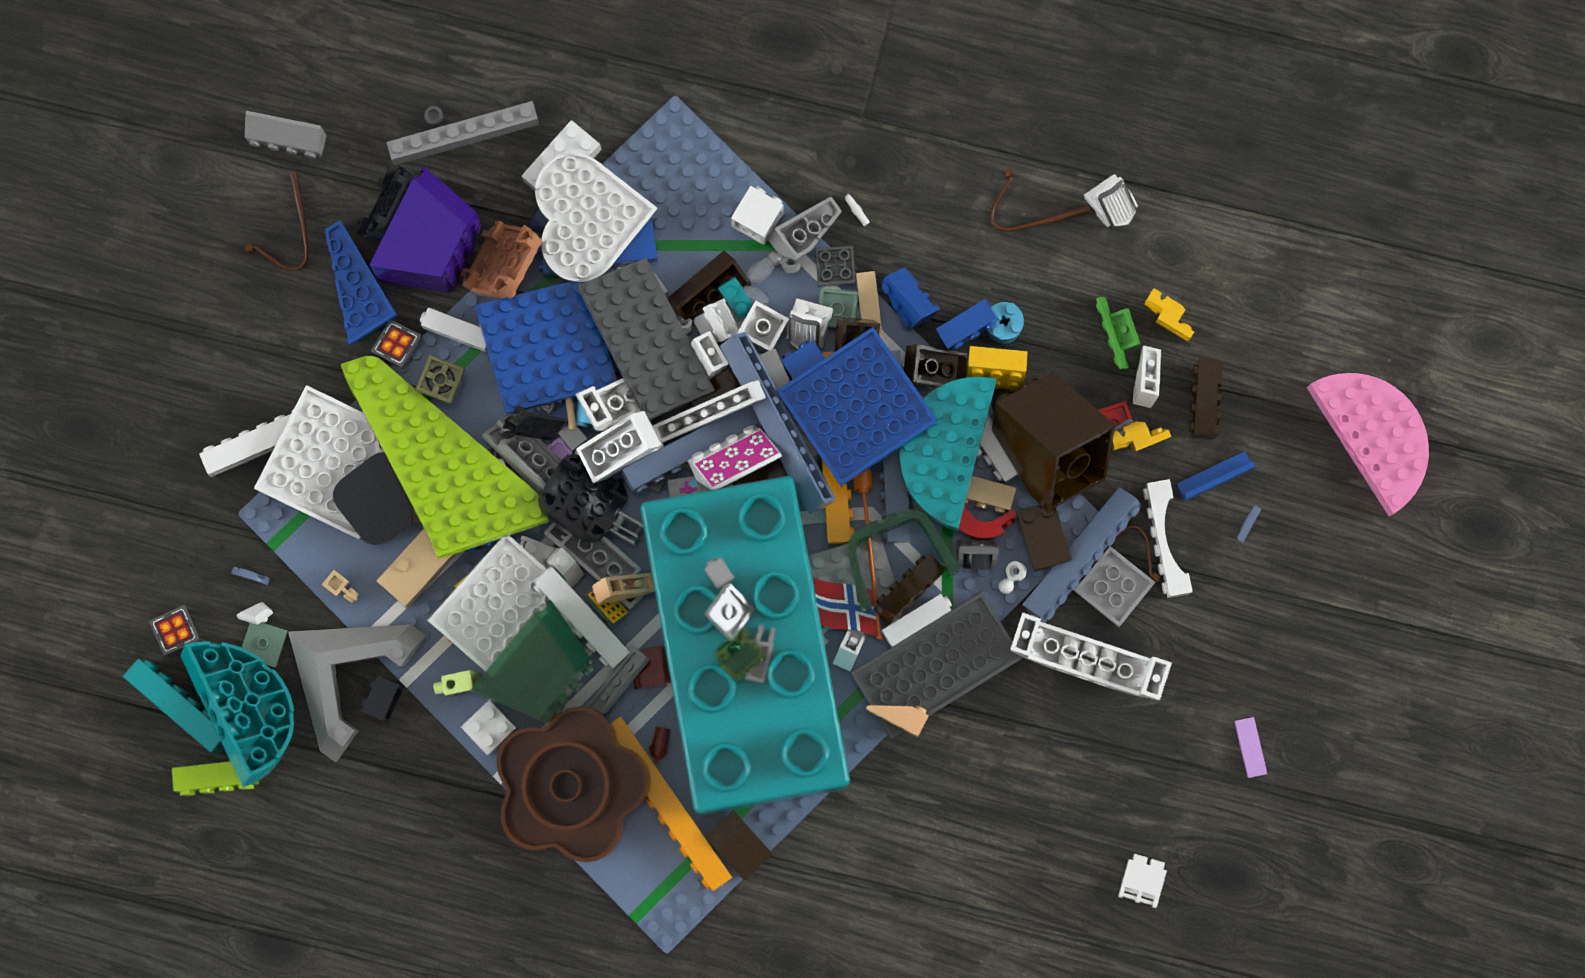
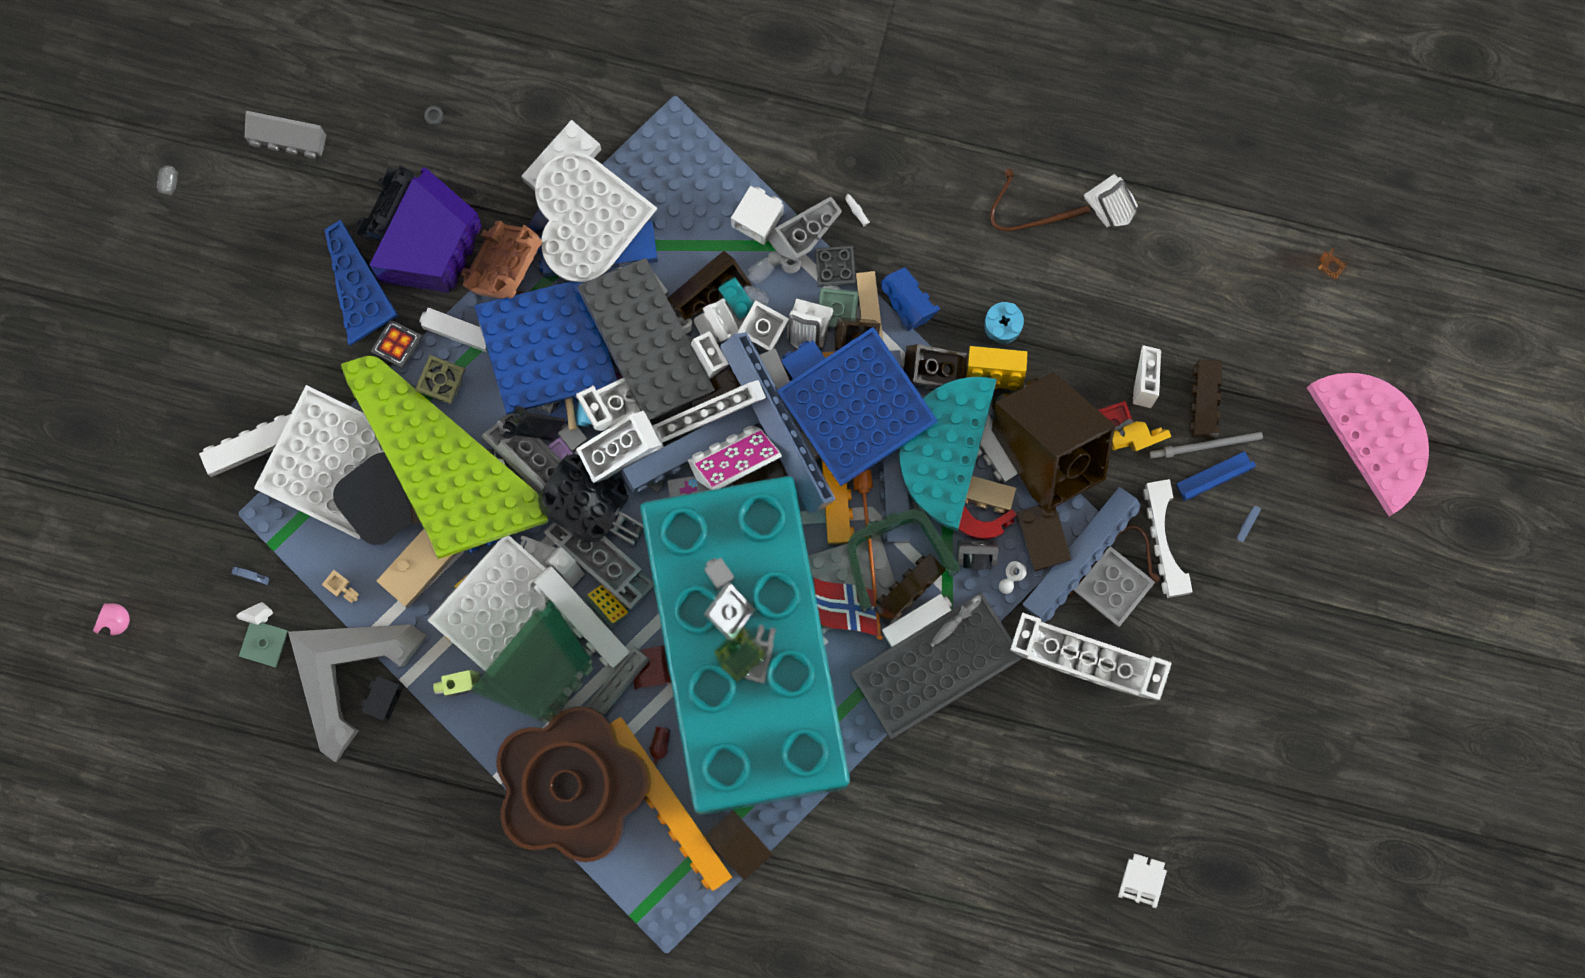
(114, 617): none -> bright pink helmet
(167, 180): none -> clear brick
(174, 630): tile -> none
(174, 703): teal brick -> none
(206, 779): lime brick -> none
(244, 703): teal brick -> none
(299, 203): reddish brown piece -> none
(462, 133): light grey brick -> none
(488, 728): white brick -> none
(623, 587): light nougat slope -> none
(849, 649): white slope -> none
(904, 717): light nougat slope -> none
(949, 627): none -> light grey piece
(968, 325): blue wedge -> none
(1120, 331): bright green bracket -> none
(1170, 313): yellow plate -> none
(1170, 451): none -> light grey bar
(1250, 747): lavender tile -> none
(1326, 258): none -> clear orange bracket

